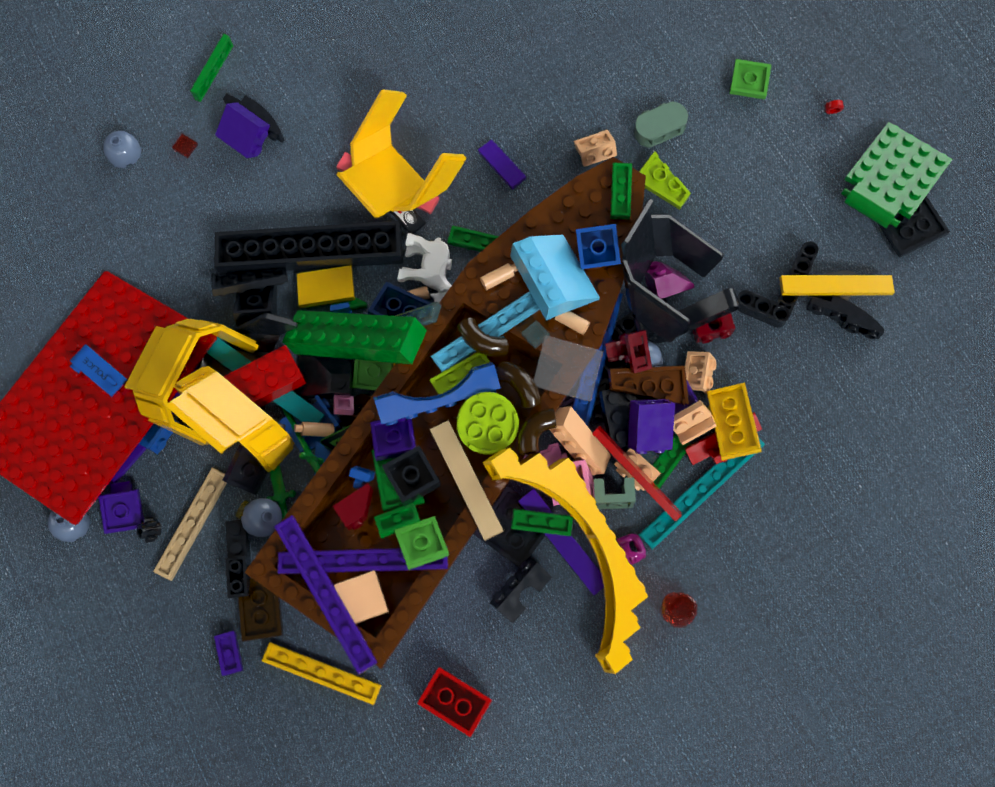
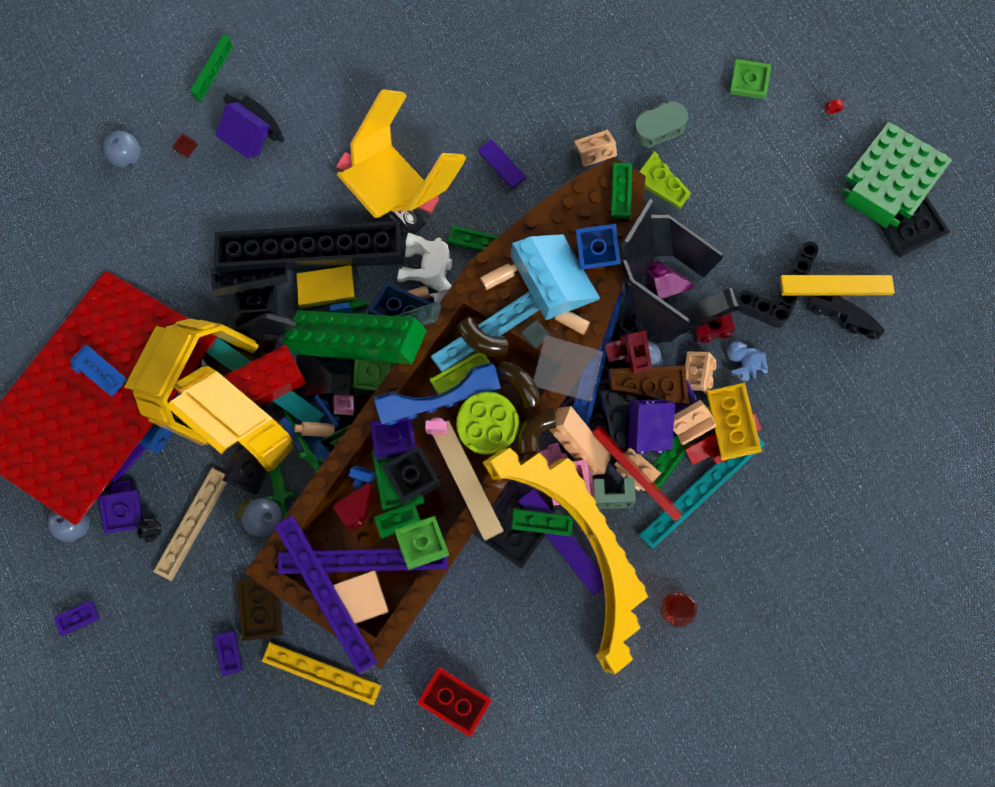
(76, 618): none -> dark purple plate
(237, 559): black slope -> none
(437, 426): none -> bright pink plate
(508, 598): black arch -> none
(632, 557): magenta piece -> none
(749, 357): none -> medium blue animal

